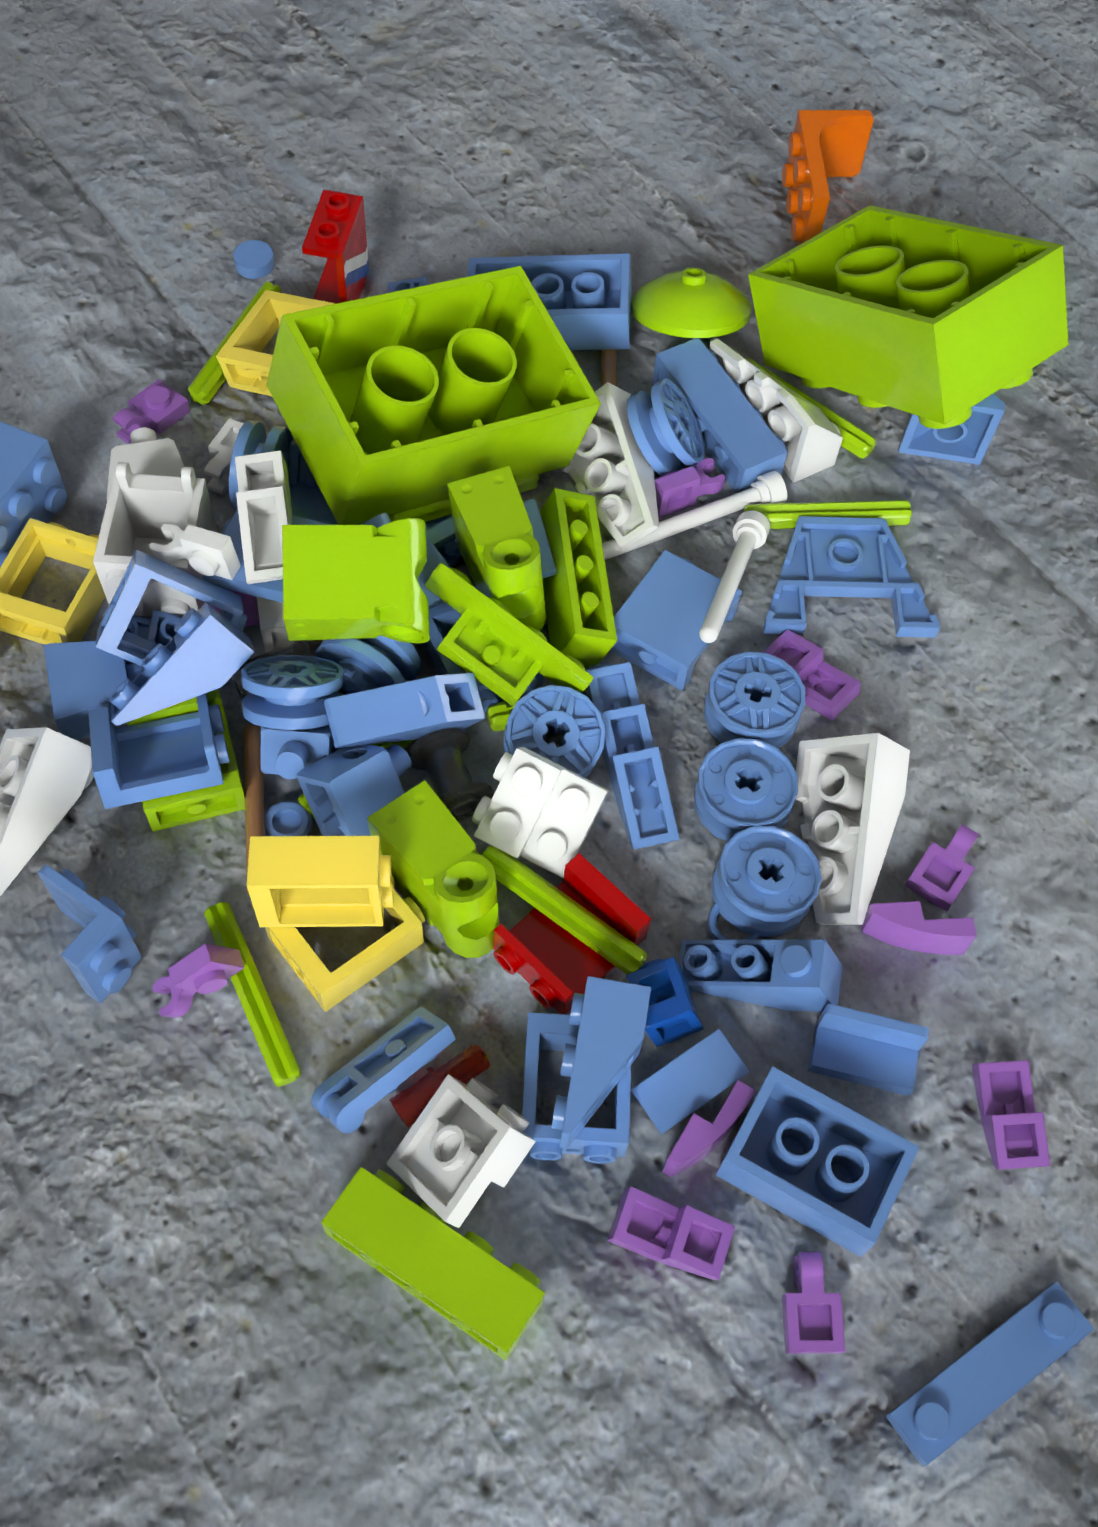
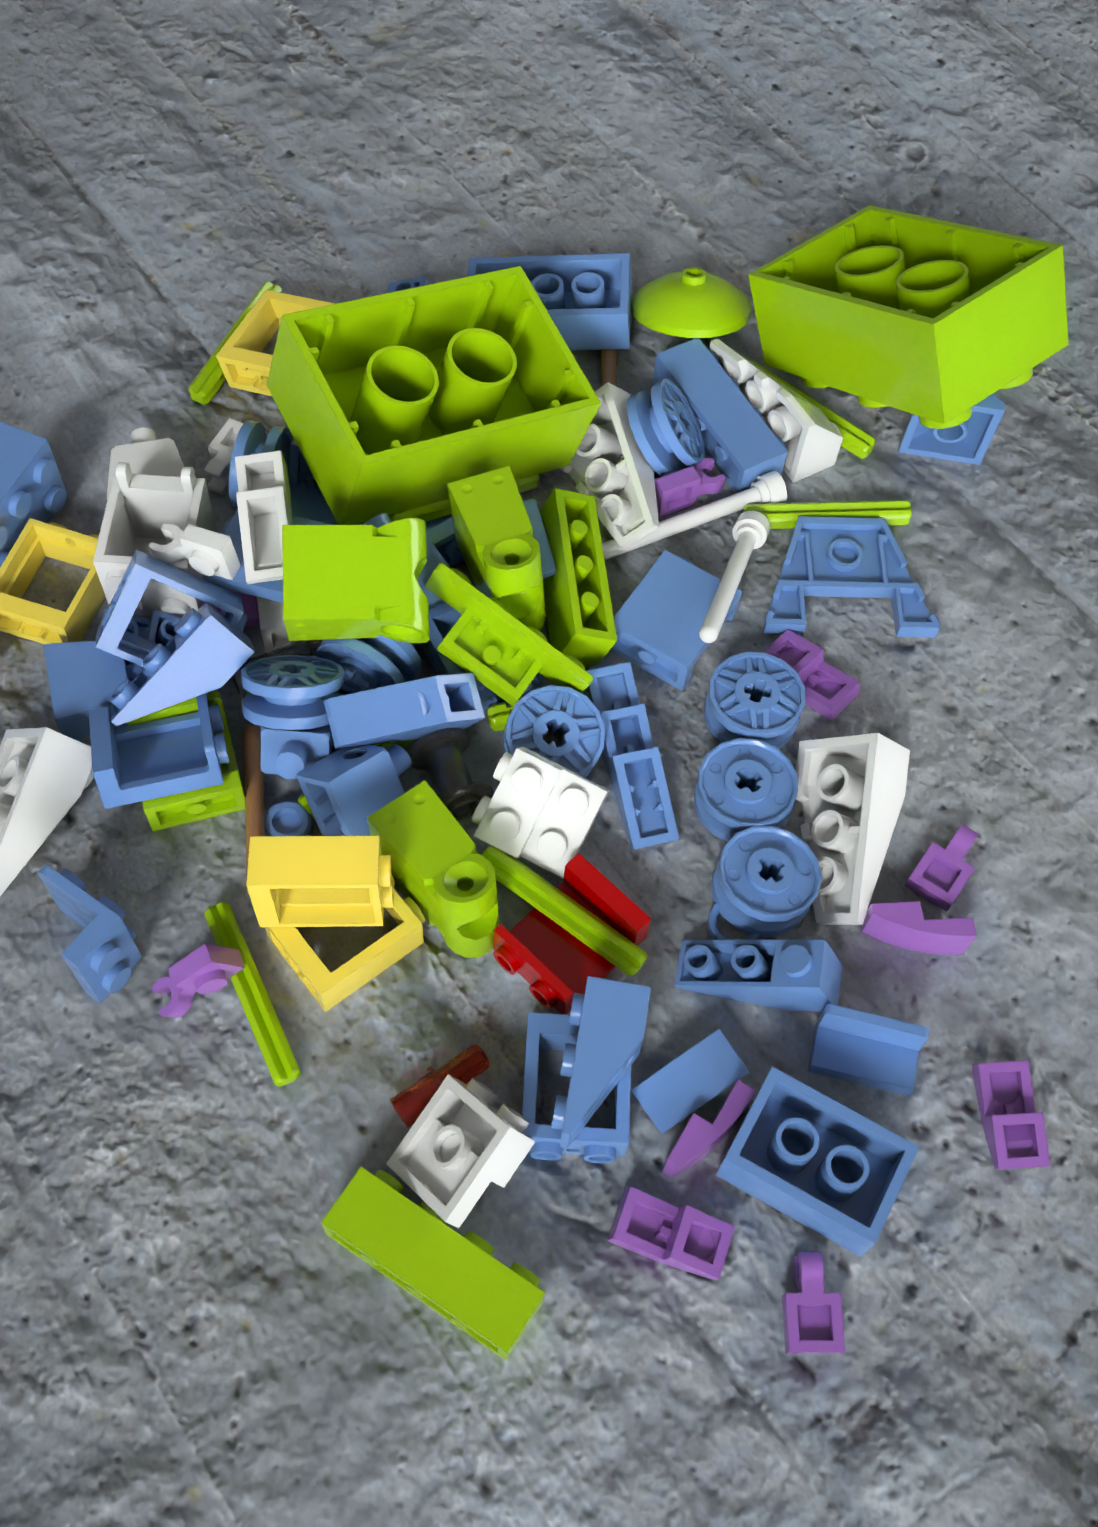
(152, 408): medium lavender plate -> none
(253, 259): medium blue tile -> none
(339, 236): red panel -> none
(381, 1069): medium blue plate -> none
(671, 1005): blue brick -> none
(821, 148): orange bracket -> none
(989, 1374): medium blue plate -> none

